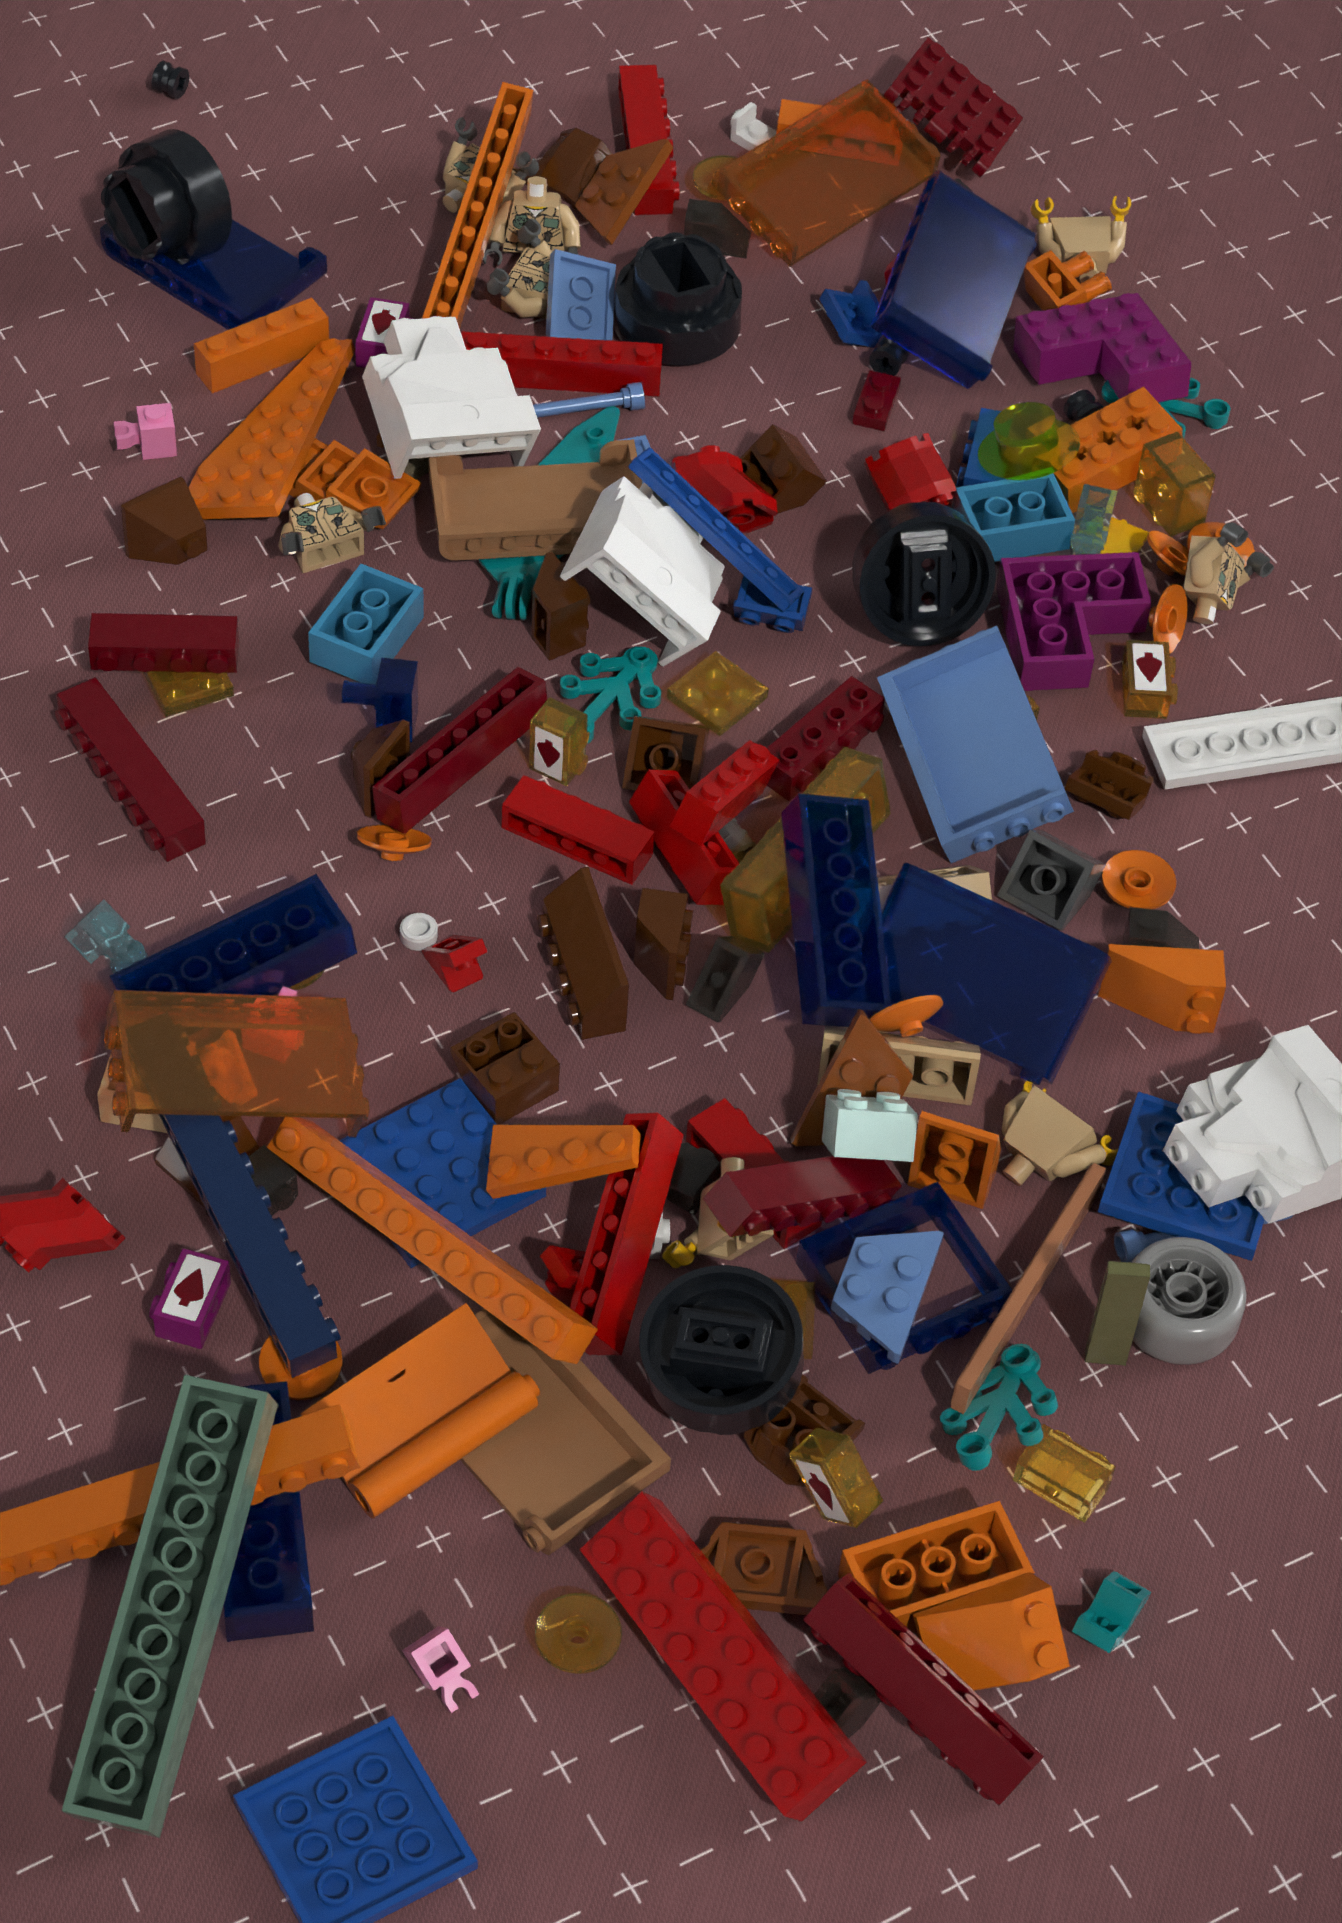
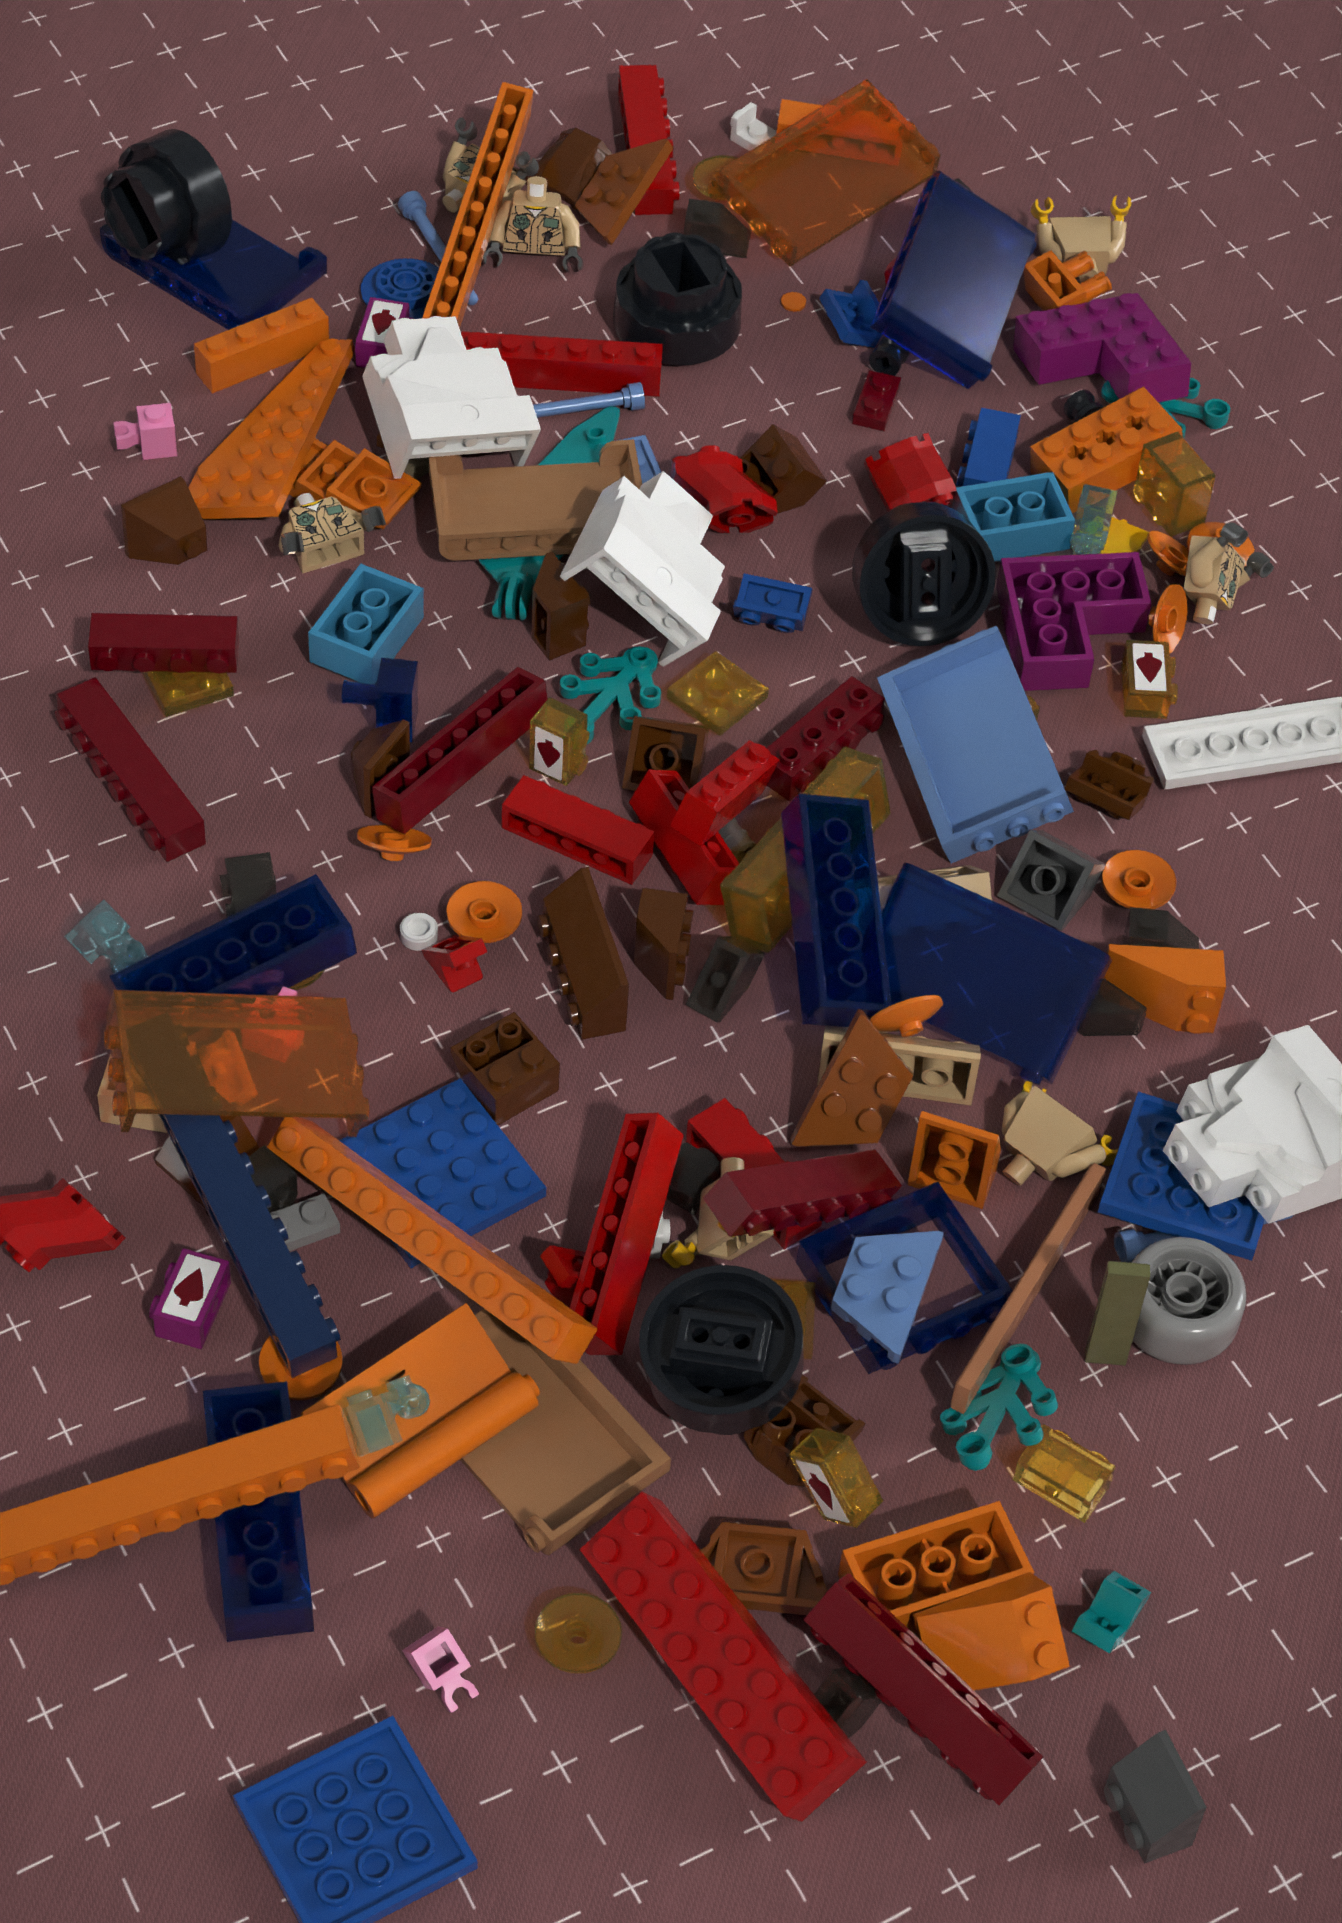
(170, 79): black wheel -> none
(170, 1607): sand green brick -> none
(247, 881): none -> clear smoke slope
(308, 1221): none -> light grey plate
(374, 1417): none -> clear light blue brick
(401, 281): none -> blue wheel
(414, 208): none -> medium blue piece
(484, 911): none -> orange dish
(527, 284): torso -> none
(551, 1155): orange wing -> none
(580, 297): medium blue plate -> none
(716, 529): blue tile -> none
(793, 301): none -> orange piece
(869, 1126): light aqua brick -> none
(954, 105): dark red hinge -> none
(1028, 443): clear neon green hose -> none
(1113, 1013): none -> clear smoke slope
(1155, 1799): none -> dark grey slope

